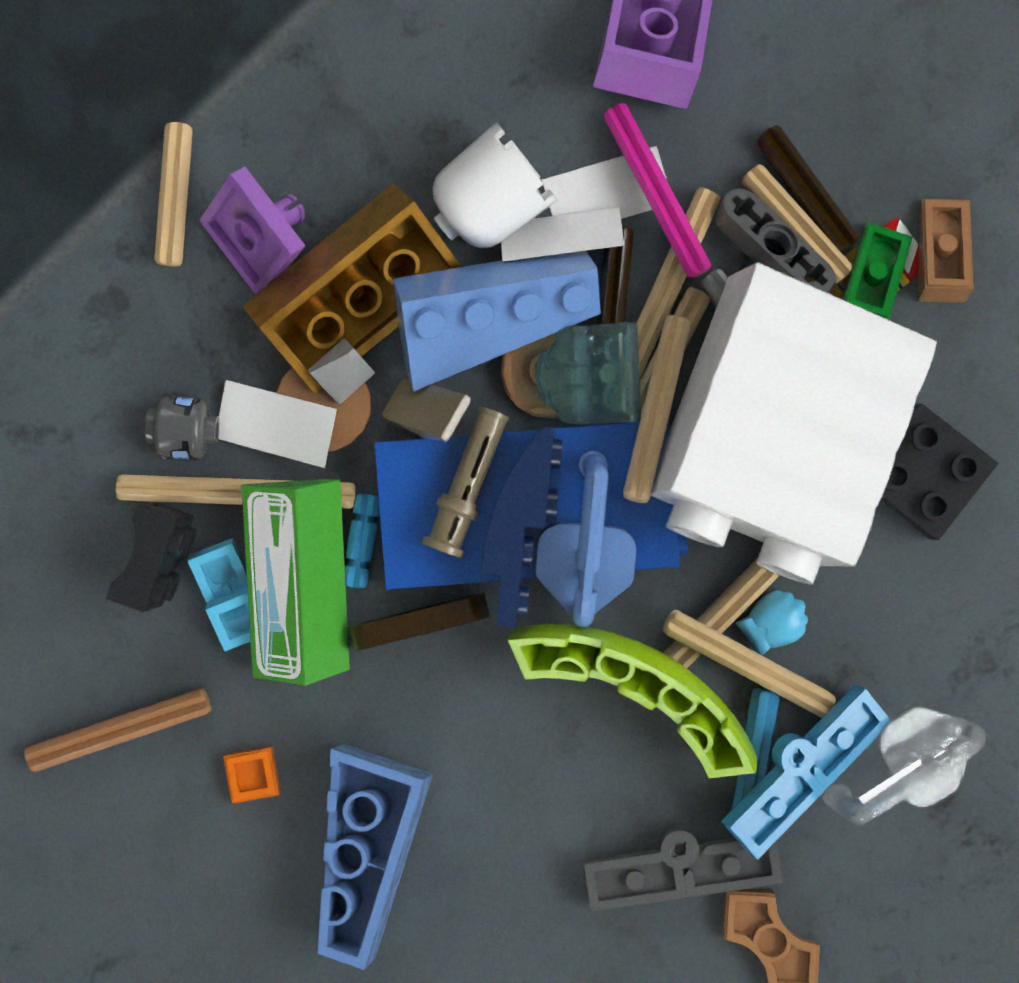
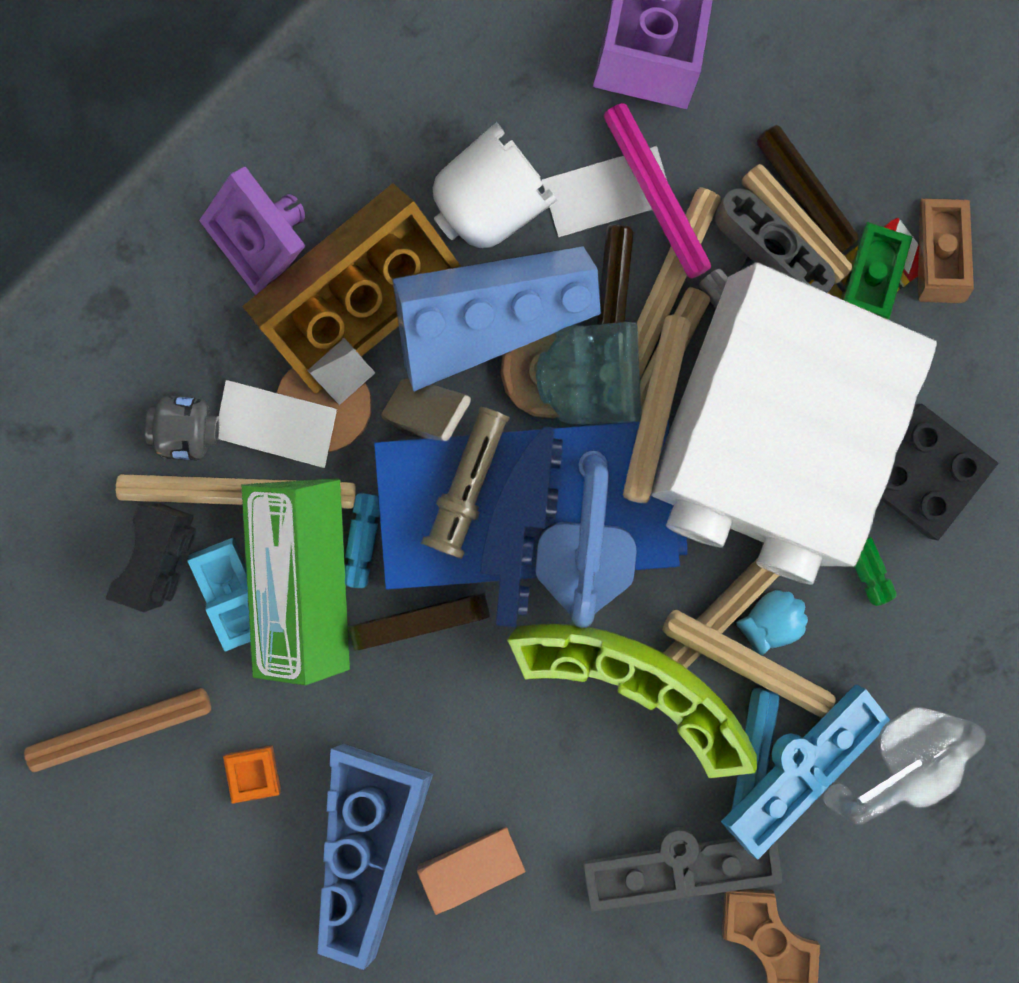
(173, 194): tan axle -> none
(470, 870): none -> nougat slope
(565, 234): white sticker -> none
(872, 571): none -> green axle

